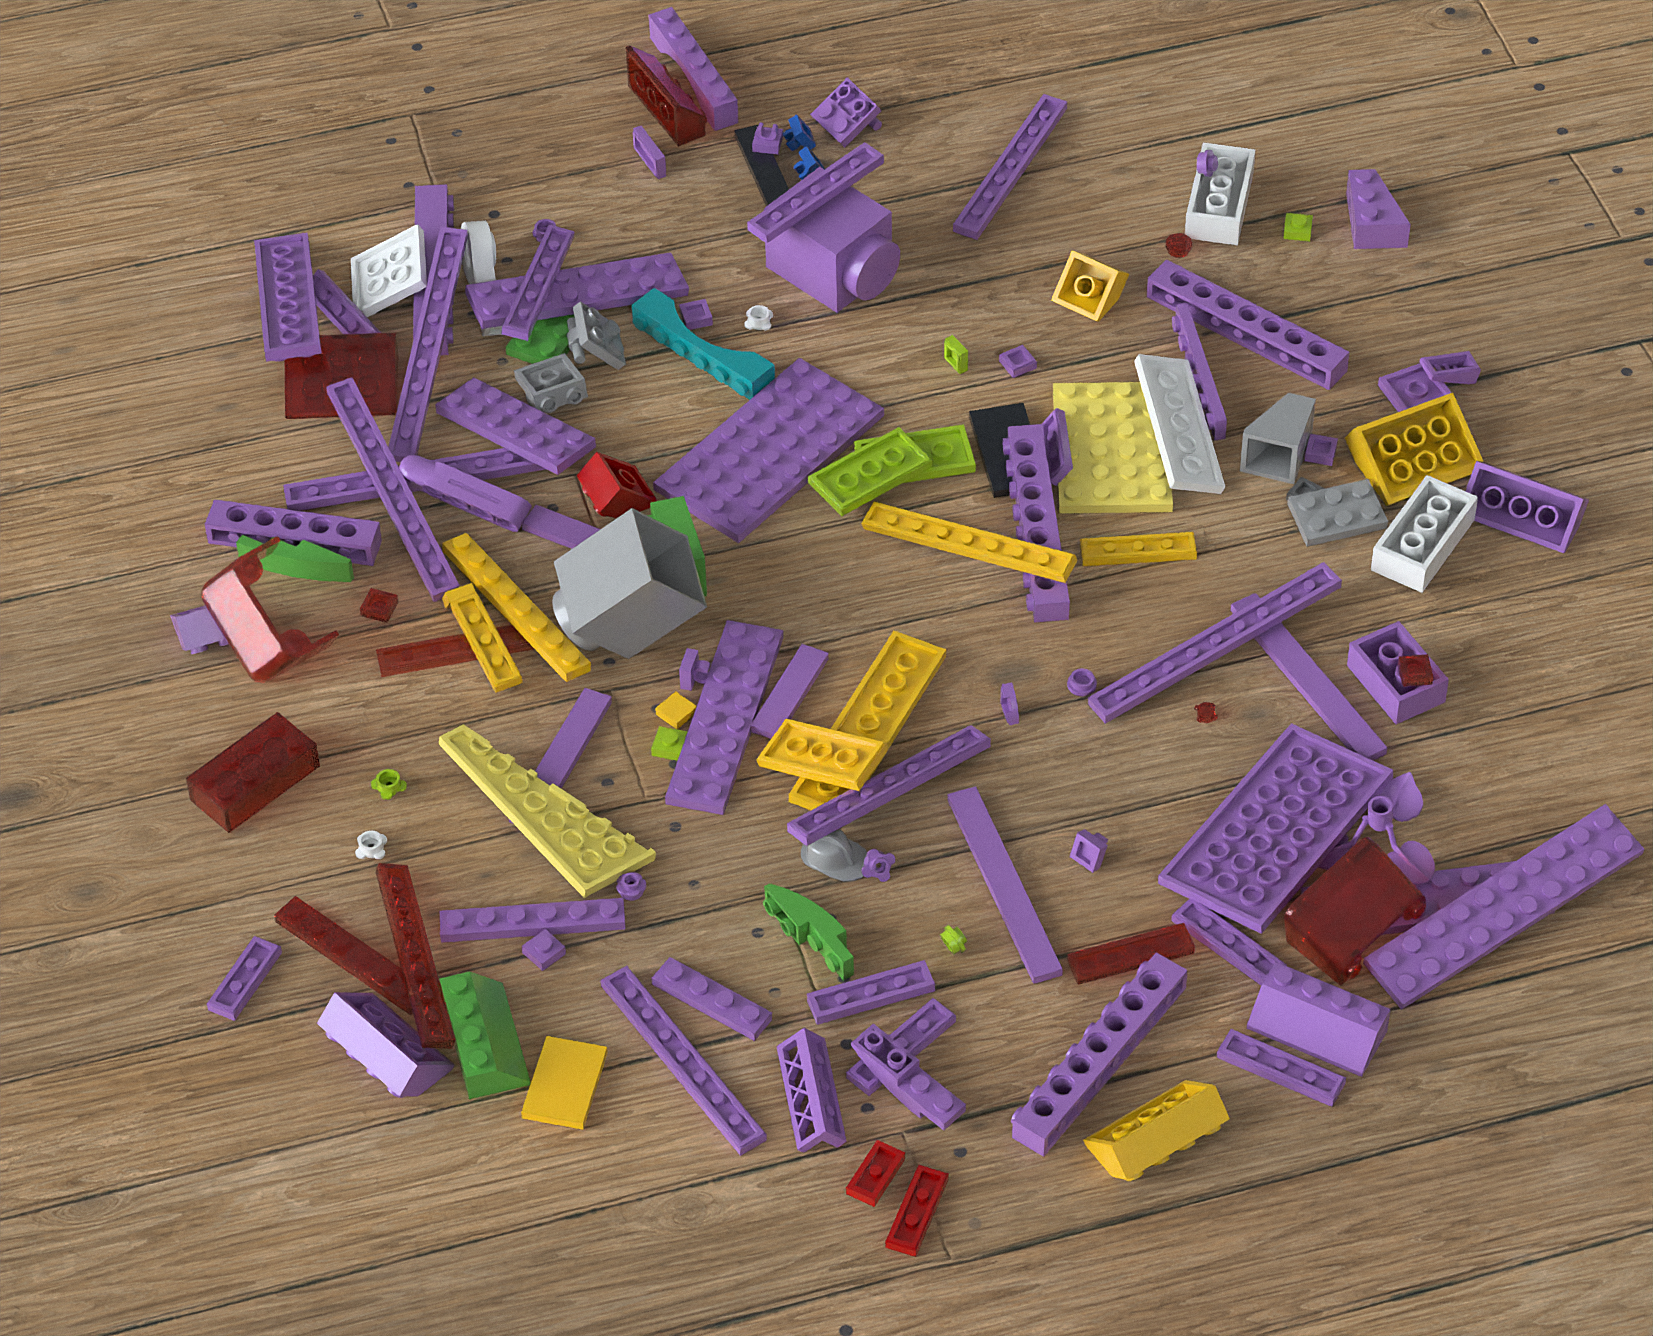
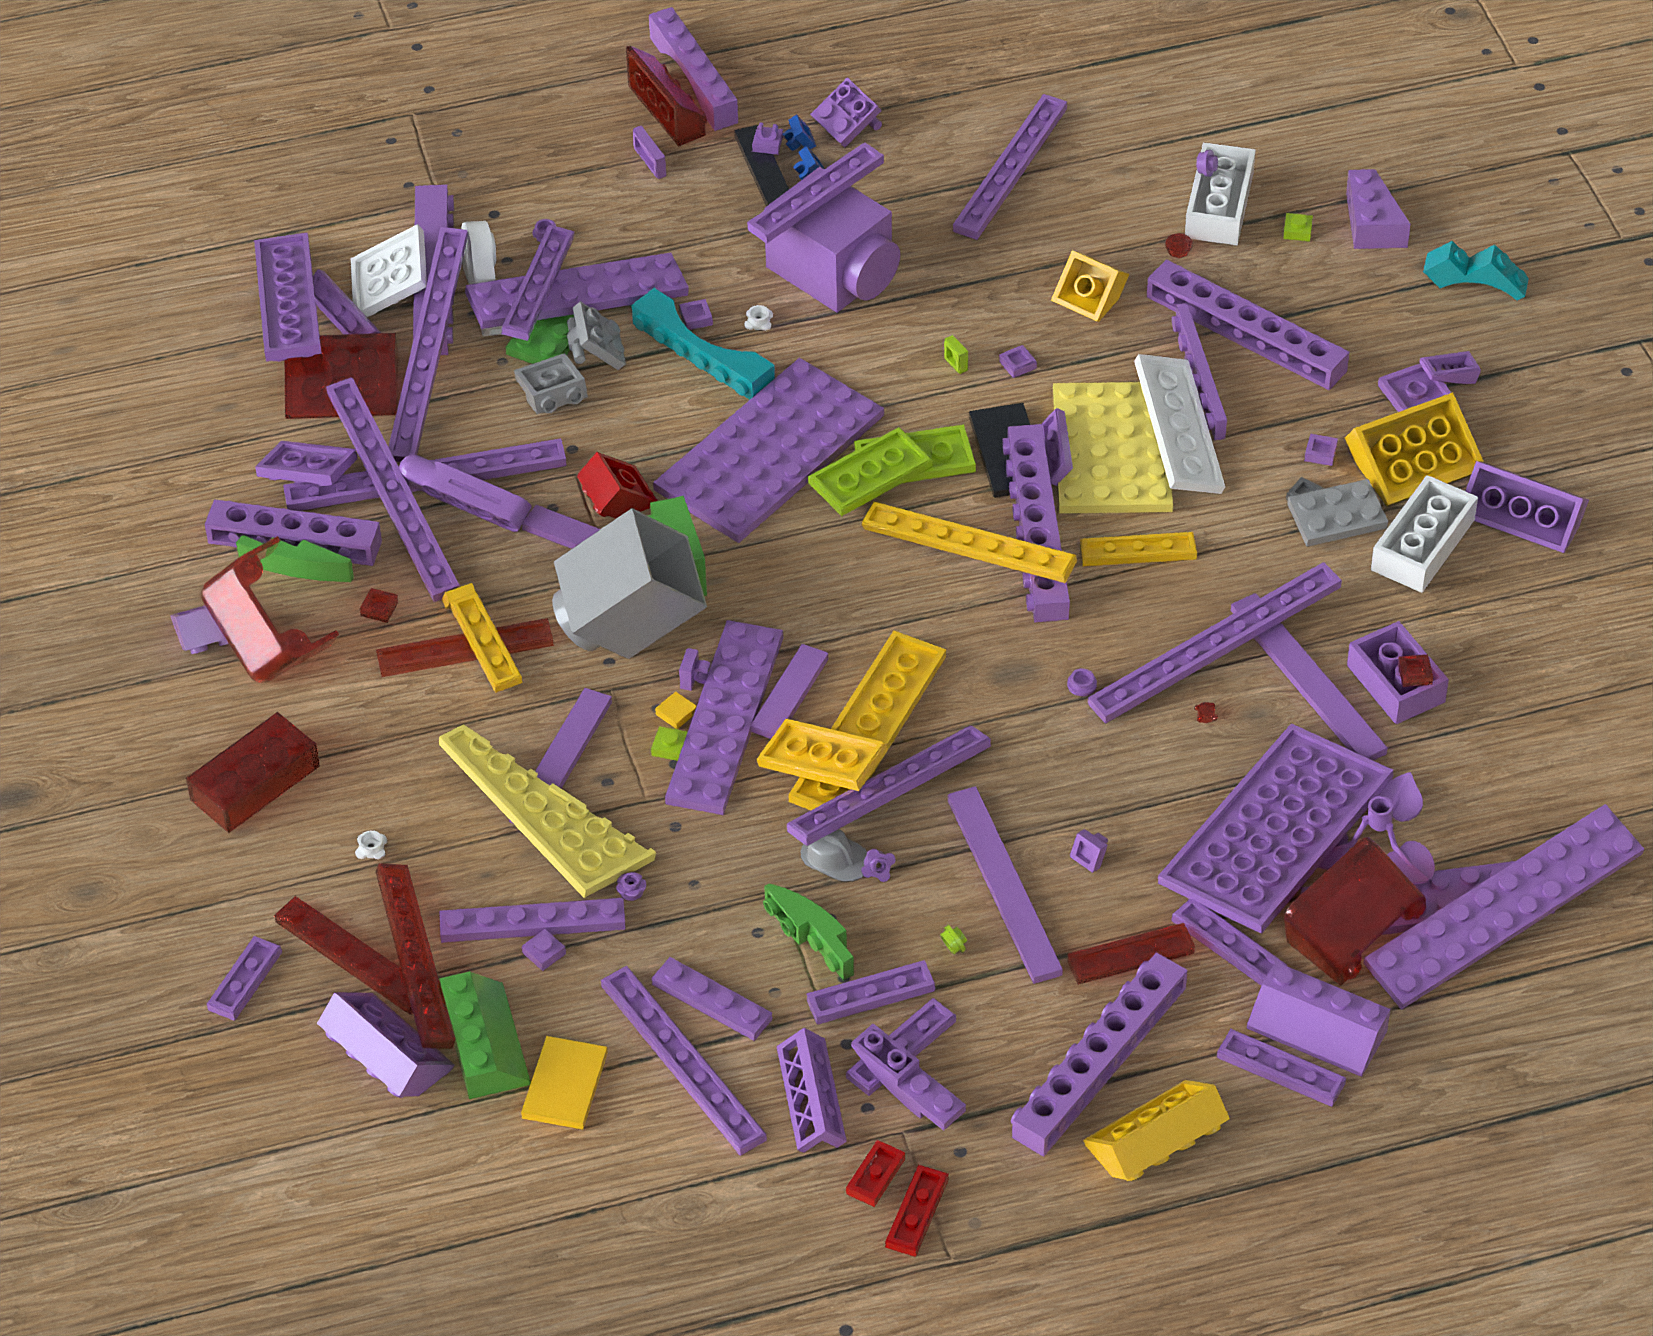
(306, 463): none -> medium lavender plate
(388, 783): lime plate -> none
(515, 426): medium lavender plate -> none
(516, 607): yellow plate -> none
(1009, 703): medium lavender tile -> none
(1278, 439): light grey slope -> none
(1489, 267): none -> teal arch

